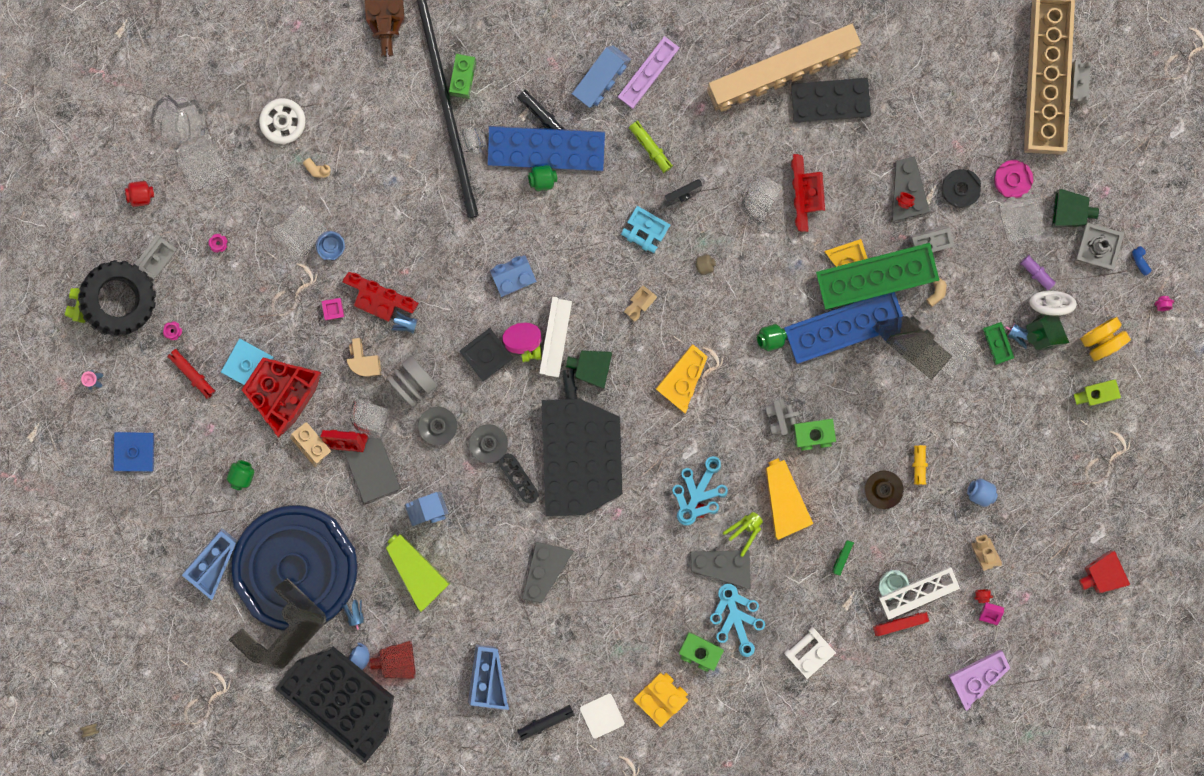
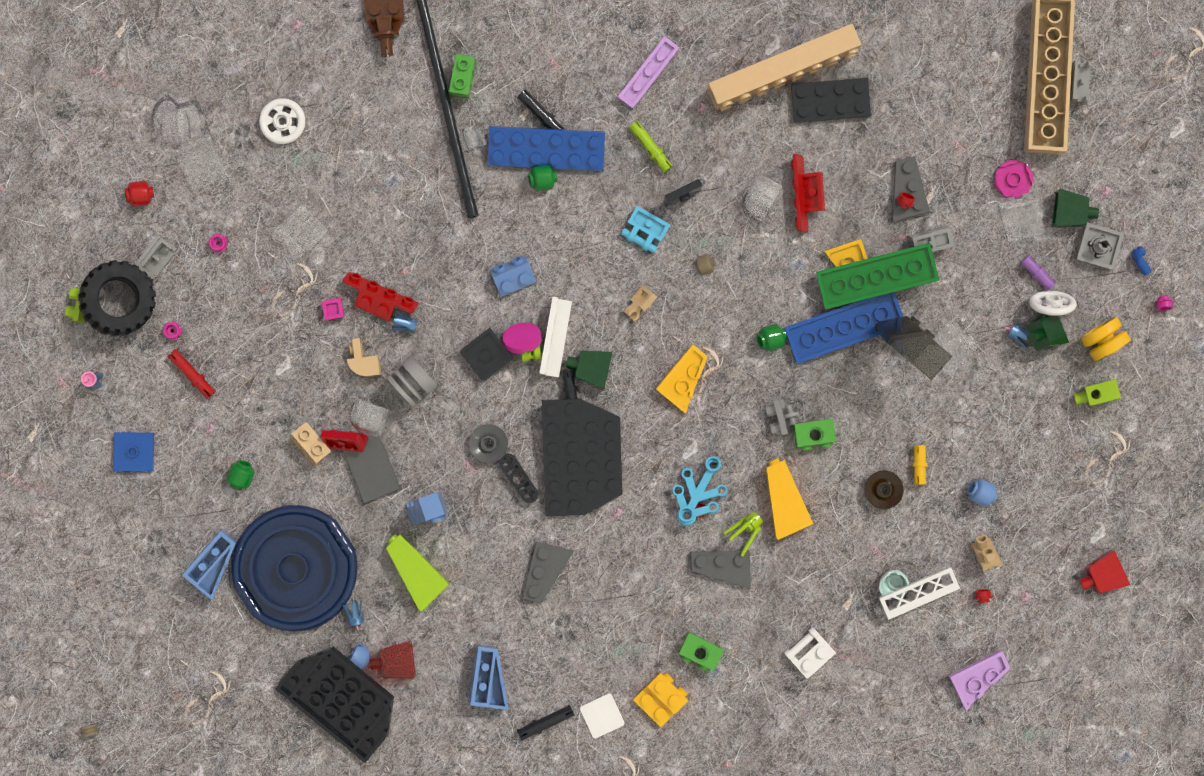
(243, 361): medium azure plate -> none
(280, 392): red wedge -> none
(304, 622): clear smoke windscreen -> none
(317, 171): tan arm -> none
(330, 245): medium blue hair -> none
(427, 426): dark grey dish -> none
(601, 76): medium blue wedge -> none
(735, 616): medium azure plant -> none
(842, 558): green tile -> none
(901, 623): red beam -> none
(940, 291): tan arm -> none
(961, 177): black plate -> none
(991, 613): dark pink plate -> none
(998, 343): green plate -> none

